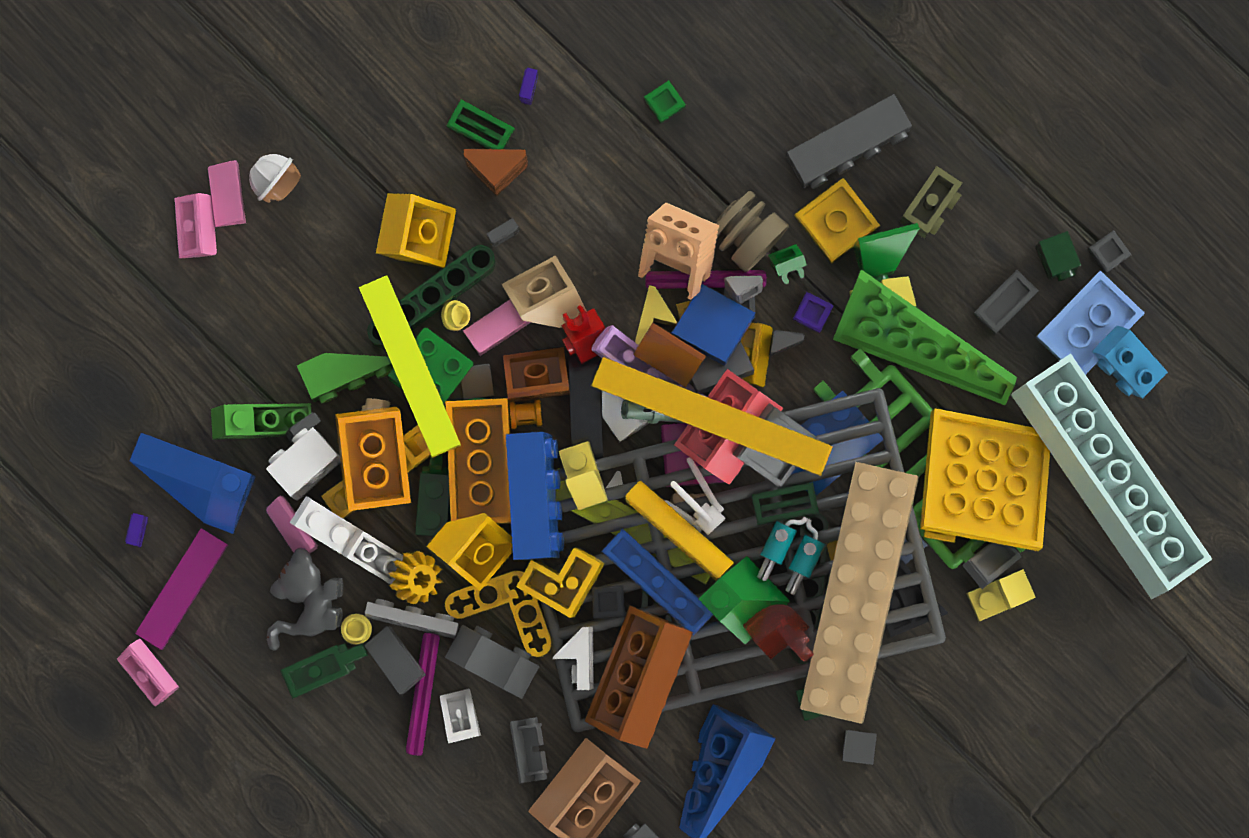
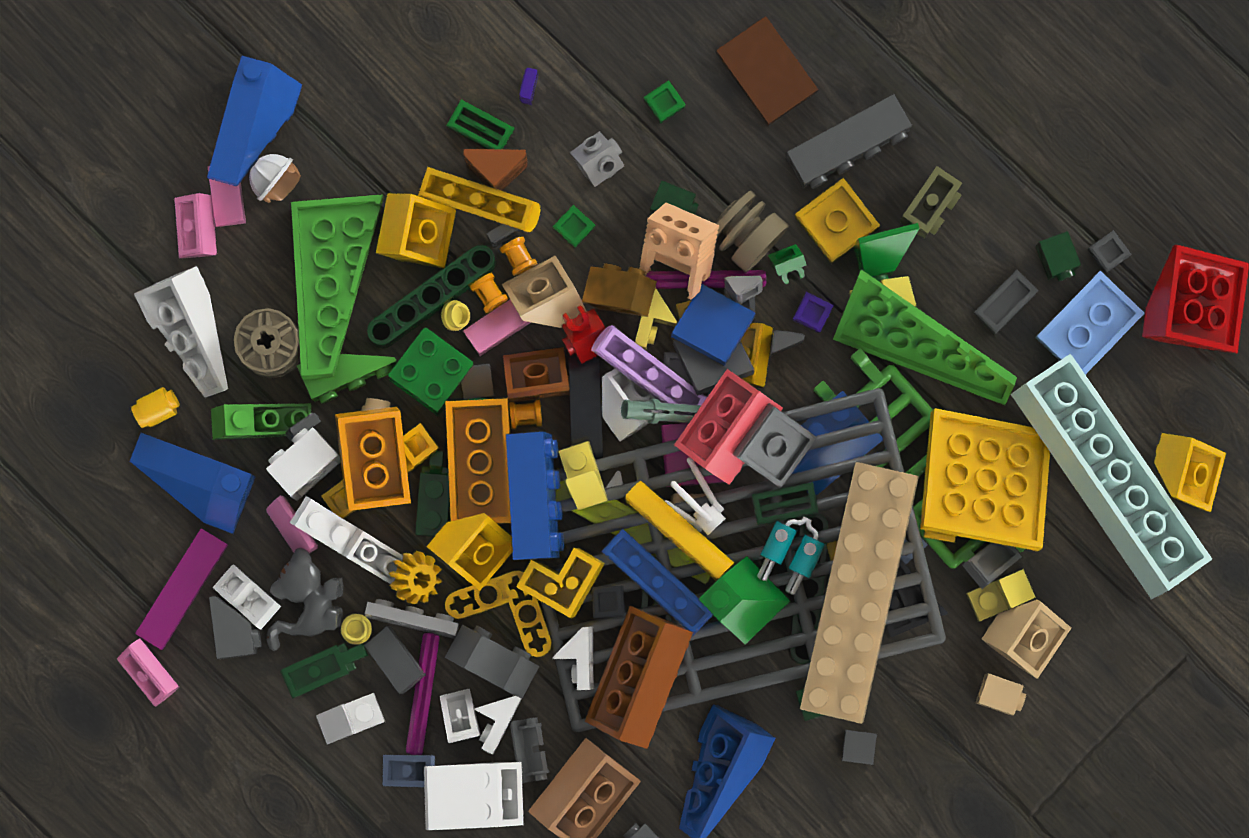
(136, 530): dark purple tile -> none
(155, 407): none -> yellow brick
(186, 319): none -> white wedge
(232, 631): none -> dark grey slope
(246, 597): none -> white slope
(255, 111): none -> blue wedge
(284, 350): none -> dark tan wheel
(329, 259): none -> bright green wing
(350, 718): none -> white slope
(405, 769): none -> sand blue slope
(409, 366): neon yellow tile -> none
(473, 795): none -> white slope
(480, 200): none -> yellow brick
(488, 292): none -> light orange bush
(502, 713): none -> white slope
(518, 256): none -> light orange bush
(574, 226): none -> green tile
(598, 158): none -> light grey brick
(619, 290): none -> pearl gold brick
(669, 355): dark orange slope -> none
(675, 196): none -> dark green brick
(712, 416): yellow tile -> none
(767, 70): none -> reddish brown tile
(777, 628): clear red brick -> none
(1001, 694): none -> tan brick
(1027, 636): none -> tan slope
(1129, 362): dark azure brick -> none
(1189, 469): none -> yellow slope
(1198, 301): none -> red slope

